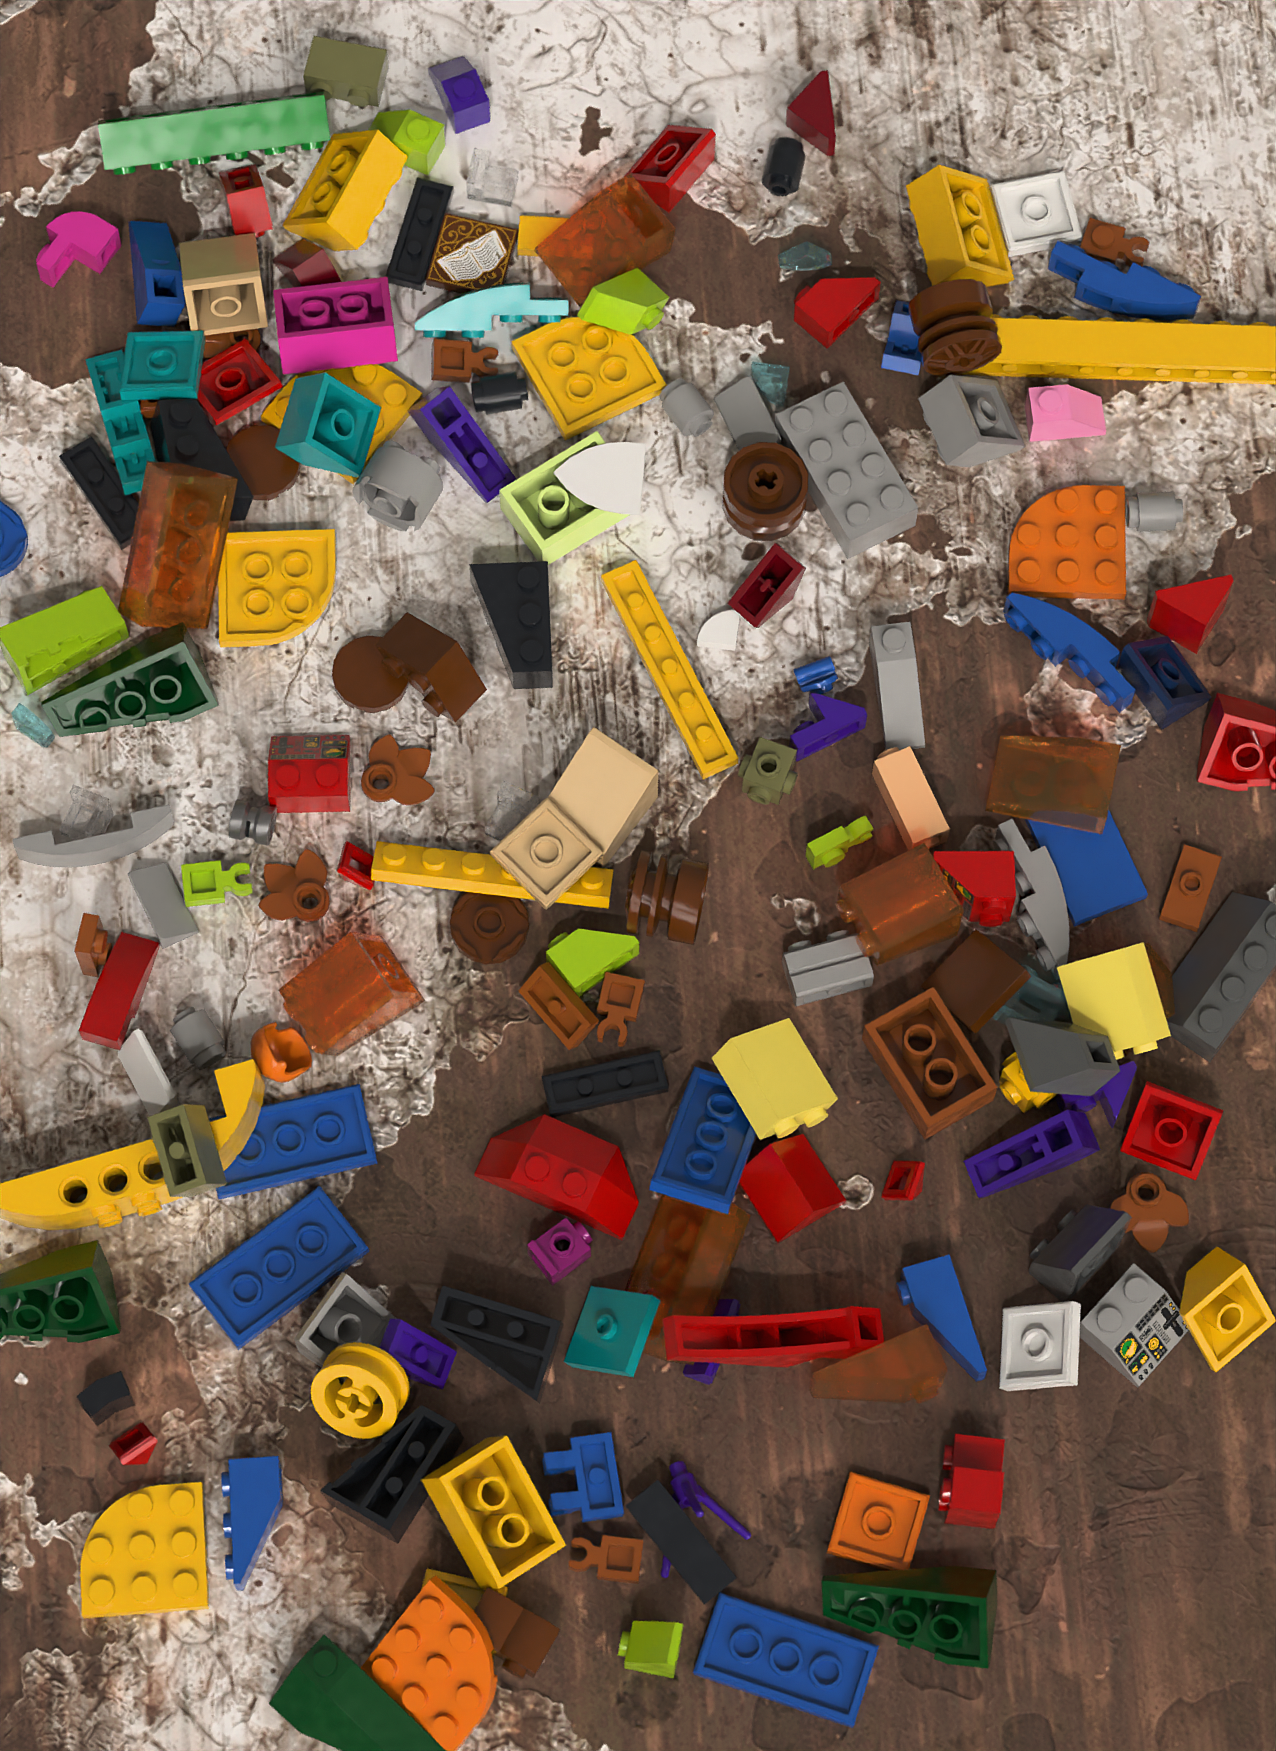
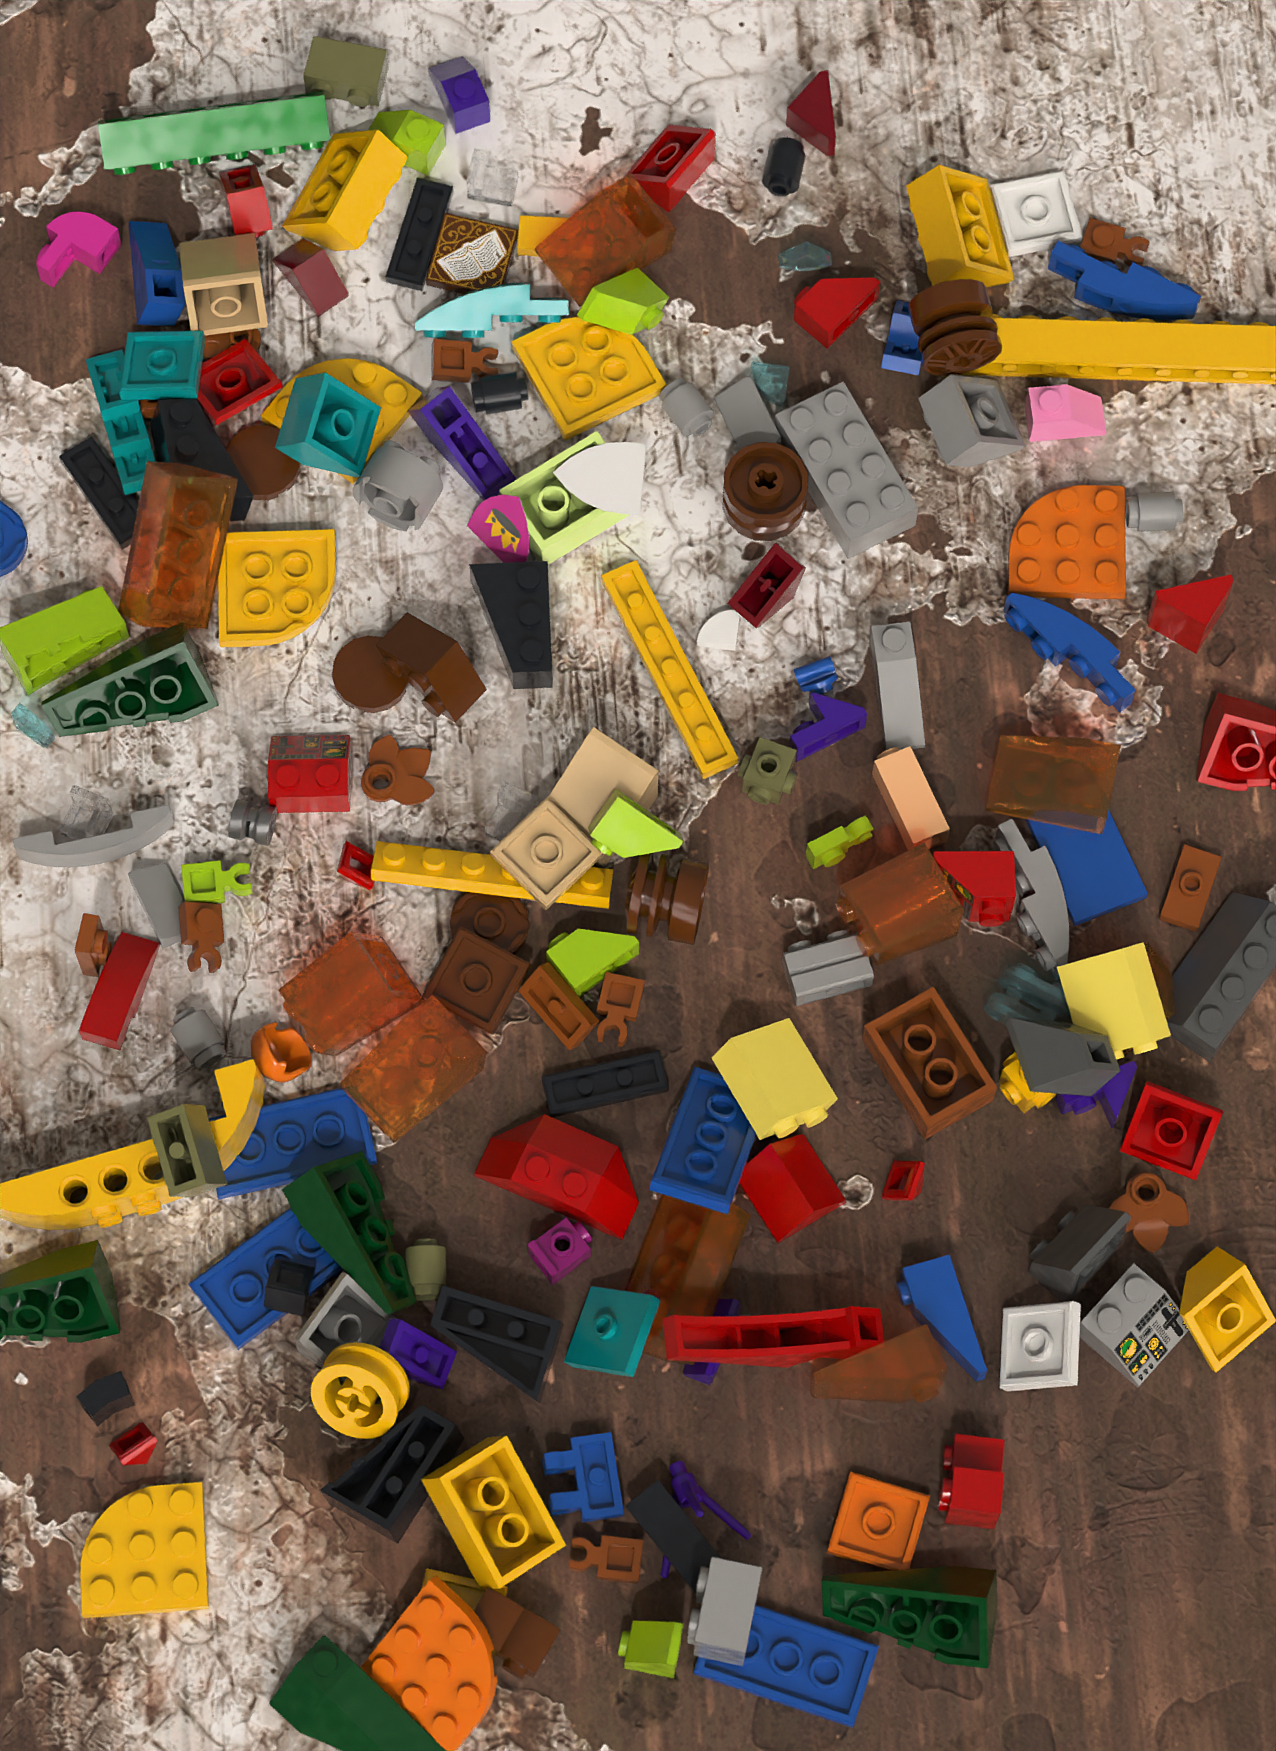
(147, 1074): white slope -> none
(203, 929): none -> dark orange plate
(254, 1505): blue slope -> none
(288, 1287): none -> black slope
(293, 886): dark orange plate -> none
(335, 325): dark pink brick -> none
(344, 1215): none -> dark green wedge
(414, 1069): none -> clear orange slope
(426, 1268): none -> olive brick
(477, 980): none -> reddish brown tile
(502, 527): none -> dark pink sticker
(630, 829): none -> lime slope
(727, 1610): none -> light grey brick
(977, 981): reddish brown tile -> none
(1032, 1153): dark purple slope -> none
(1162, 679): dark blue slope -> none

